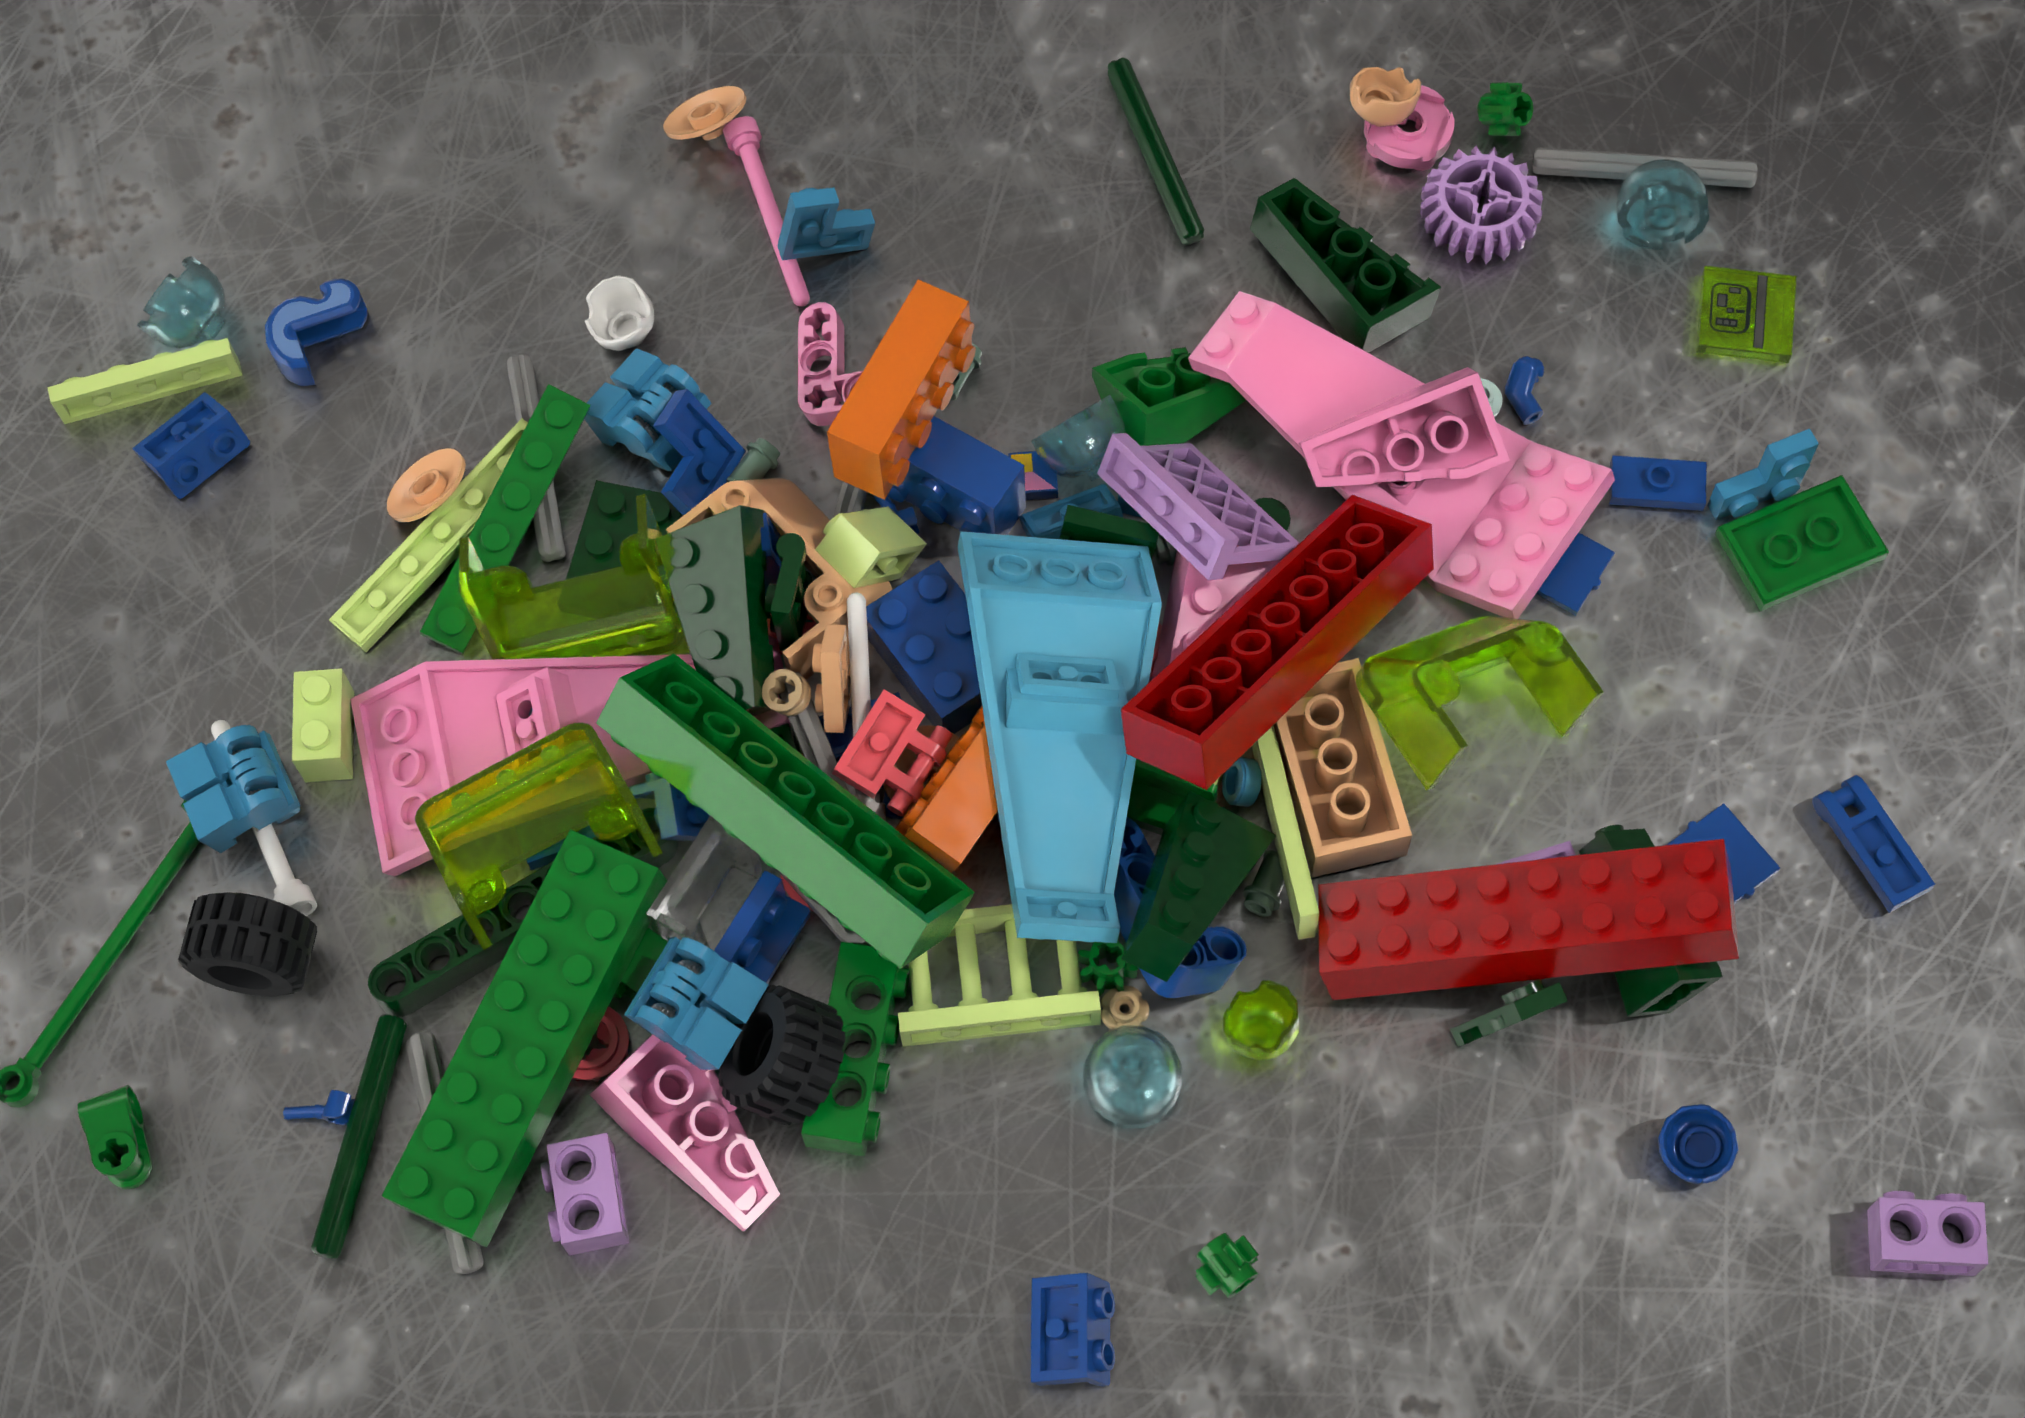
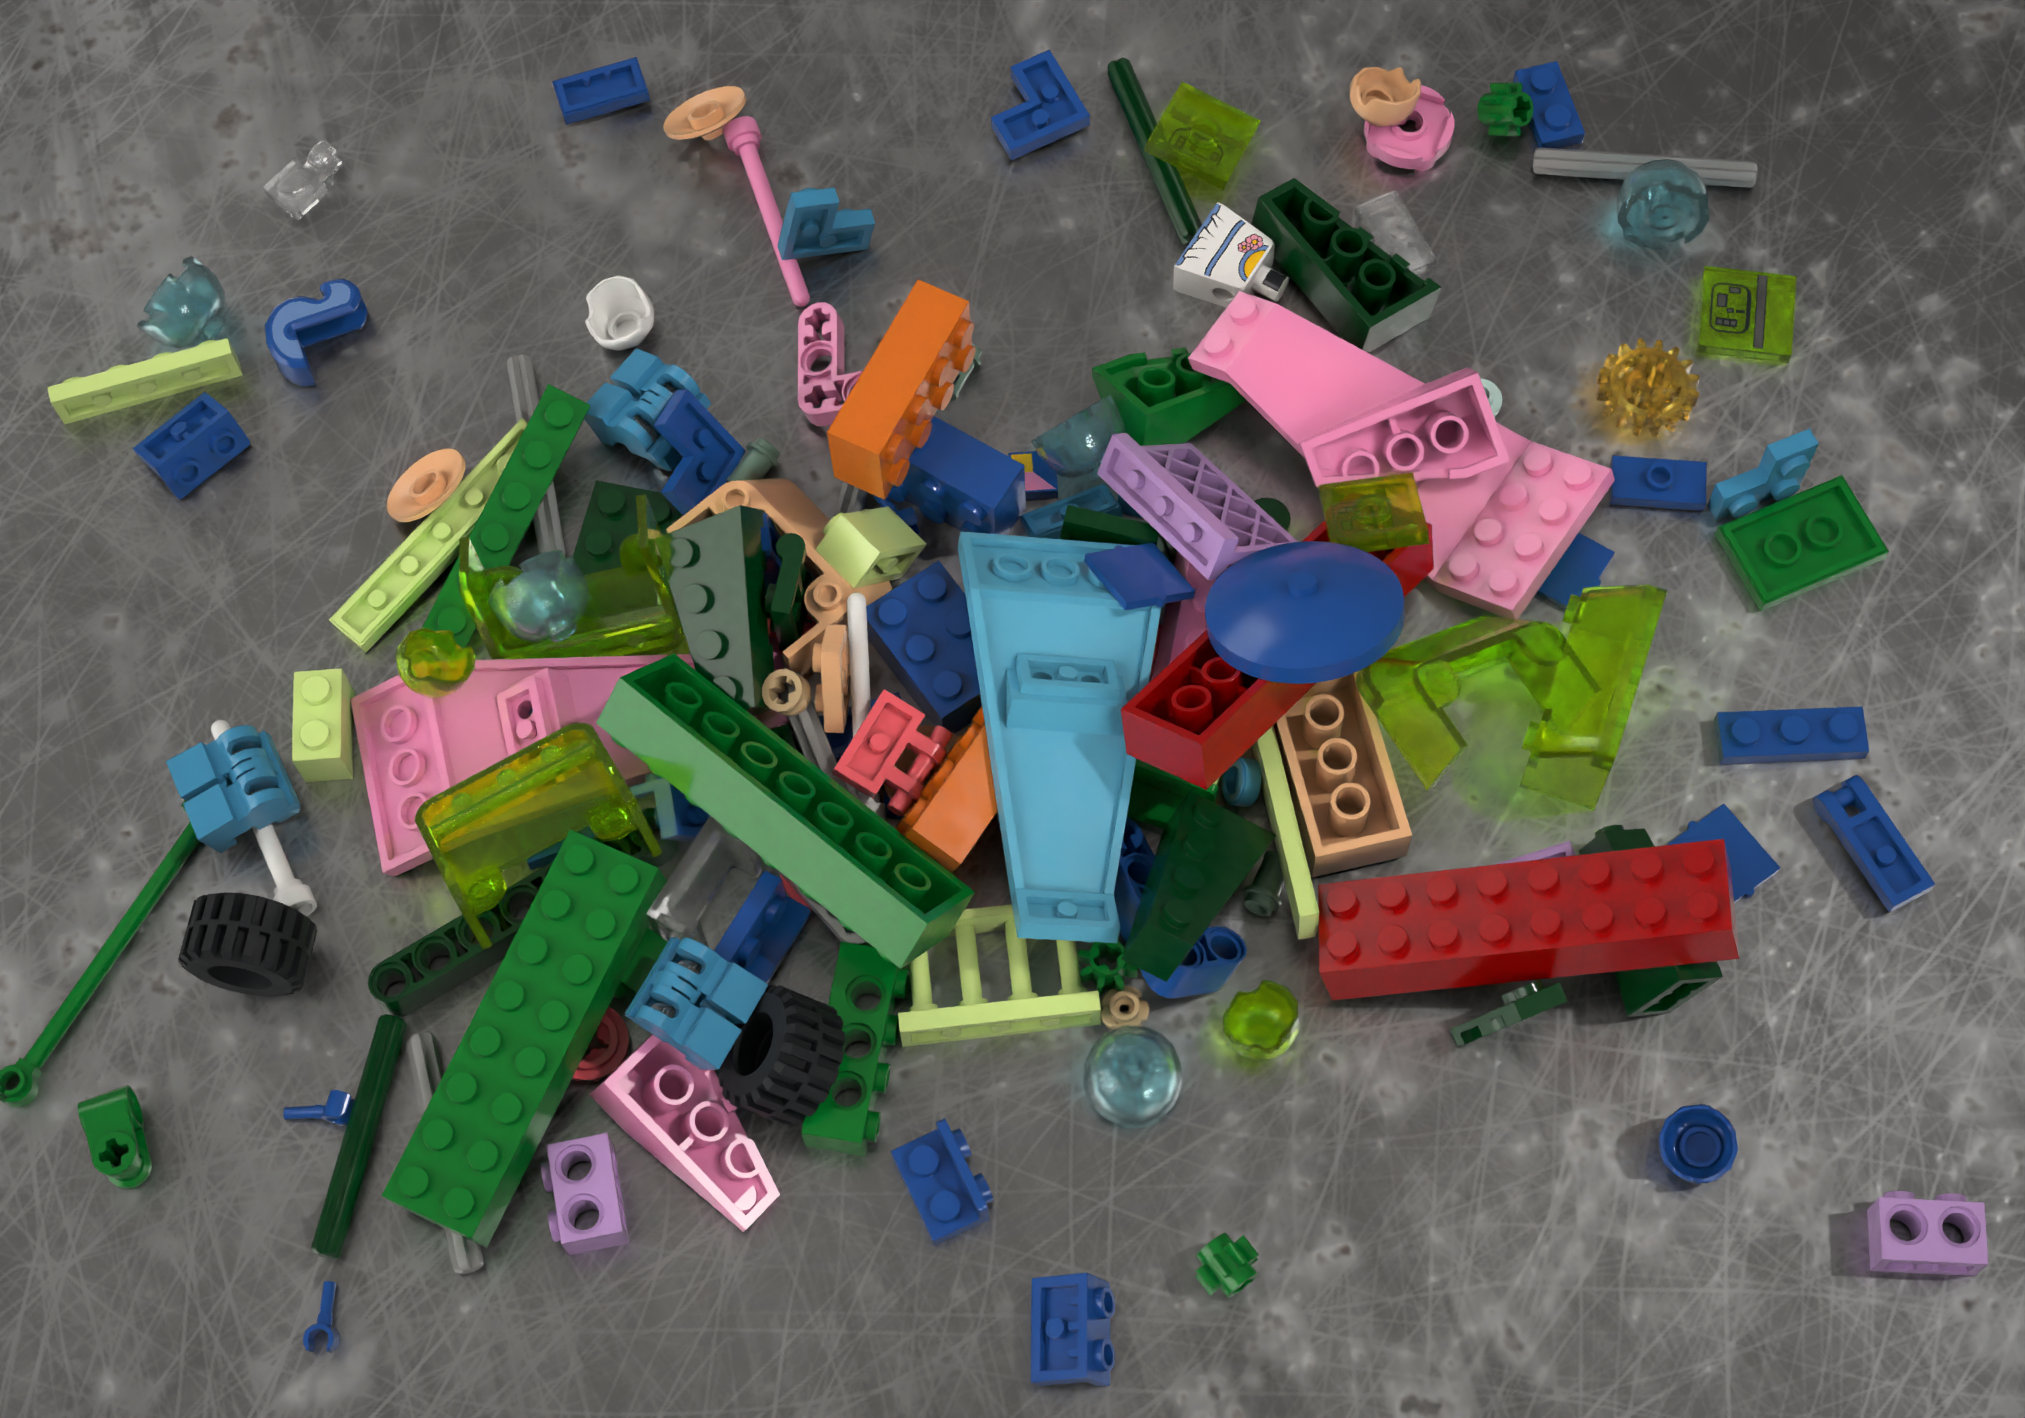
(303, 186): none -> clear plate
(324, 1321): none -> blue hand
(433, 662): none -> clear neon green hair
(542, 600): none -> clear light blue cylinder
(601, 90): none -> blue plate
(942, 1183): none -> blue bracket
(1049, 110): none -> blue plate
(1139, 576): none -> blue piece
(1202, 135): none -> clear neon green tile
(1226, 259): none -> white torso
(1304, 612): none -> blue dish
(1374, 513): none -> clear neon green tile
(1396, 231): none -> clear plate
(1507, 214): lavender gear -> none
(1519, 386): blue arm -> none
(1554, 114): none -> blue plate
(1592, 691): none -> clear neon green windscreen
(1634, 398): none -> clear yellow gear
(1791, 735): none -> blue plate

